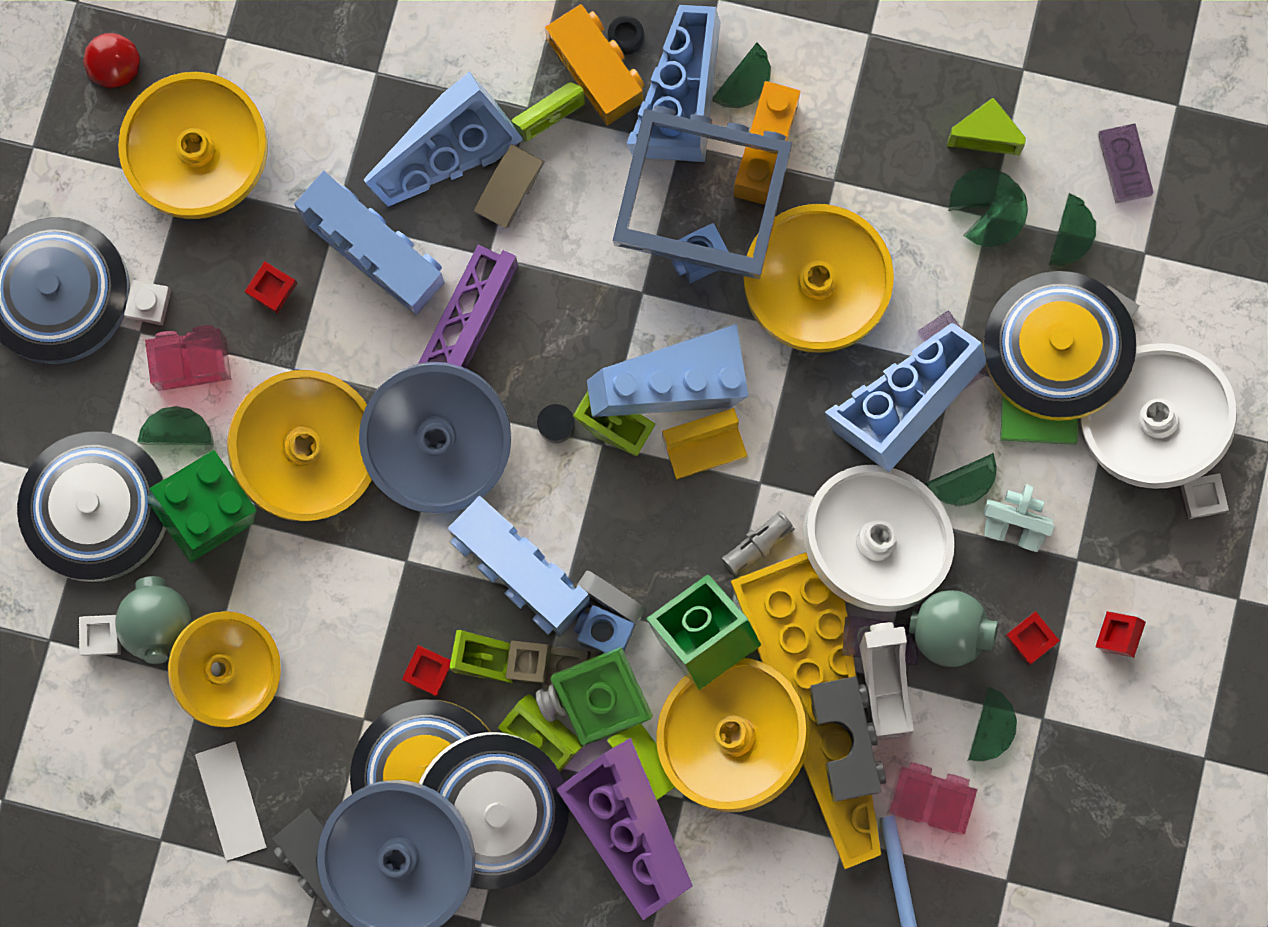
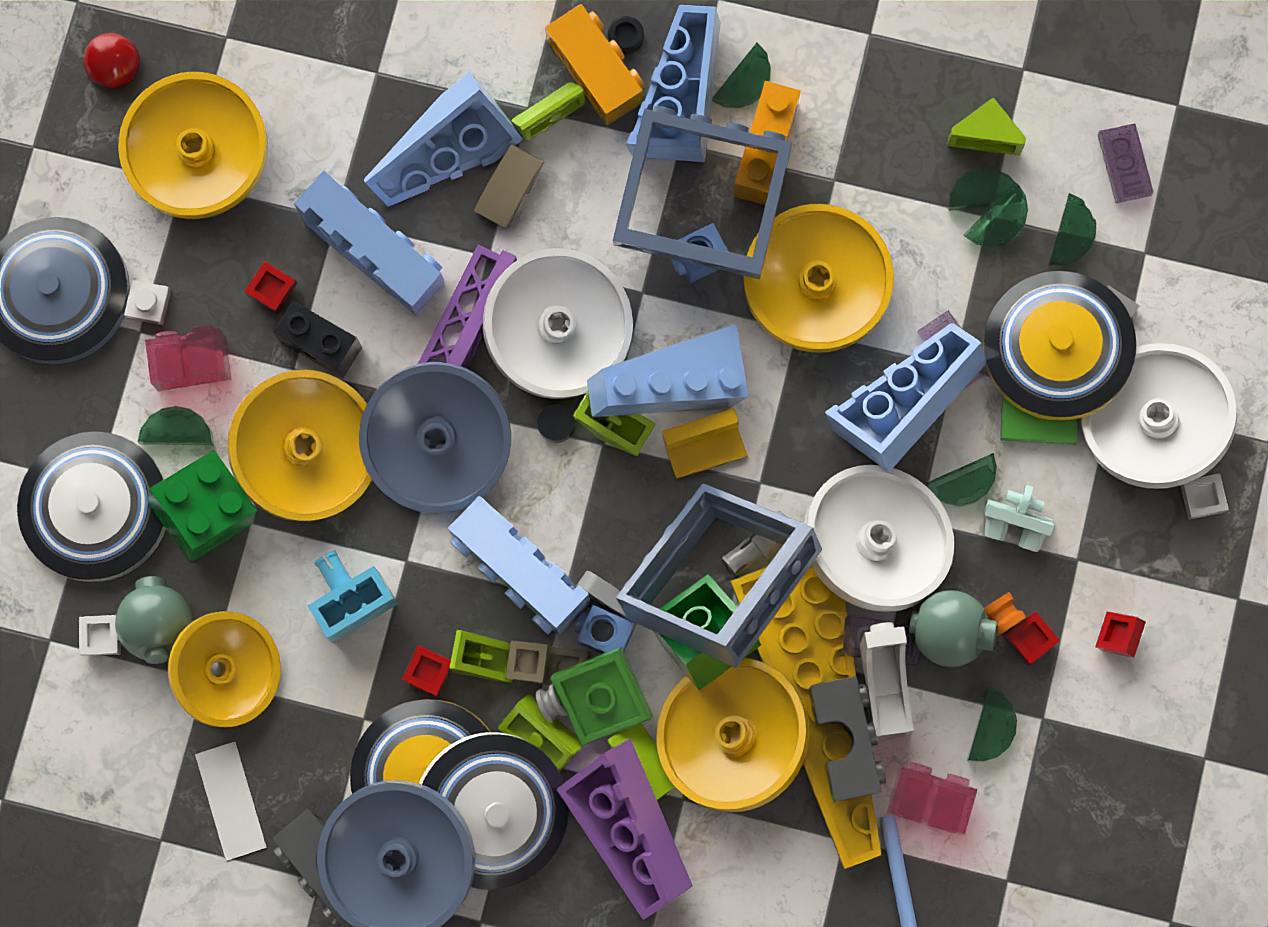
(317, 339): none -> black brick
(350, 601): none -> medium azure brick
(556, 322): none -> white dish
(759, 605): none -> sand blue window
(1005, 613): none -> orange wheel

